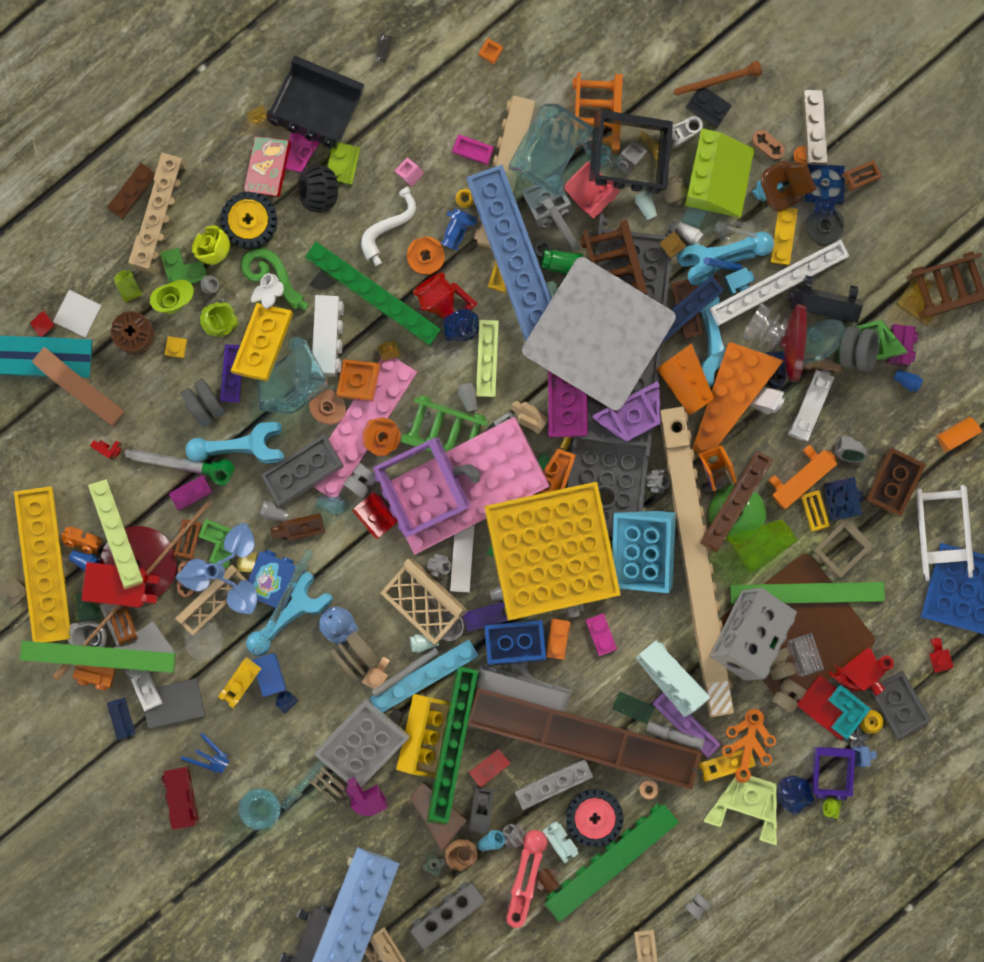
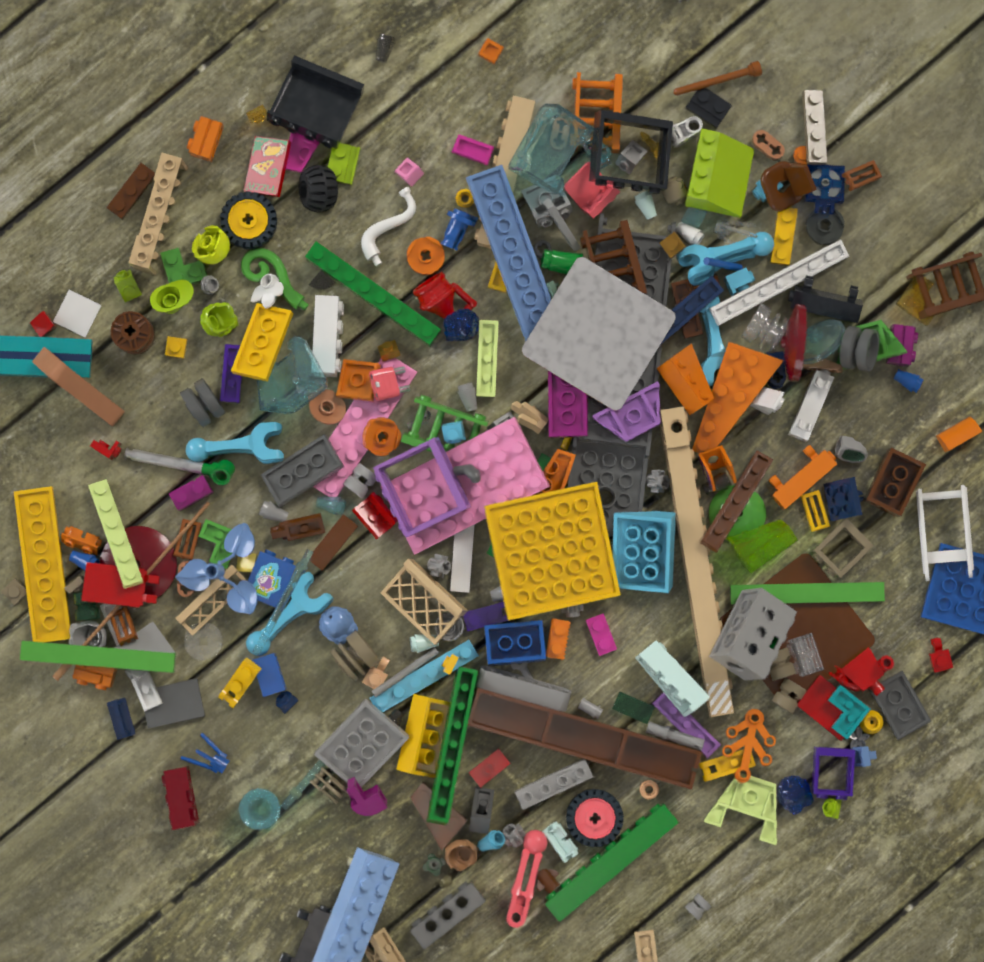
(76, 585): none -> dark tan plate
(205, 138): none -> orange brick
(333, 542): none -> reddish brown tile
(385, 383): none -> coral piece
(449, 663): none -> yellow plate
(453, 432): none -> medium azure brick
(590, 708): none -> light grey pin

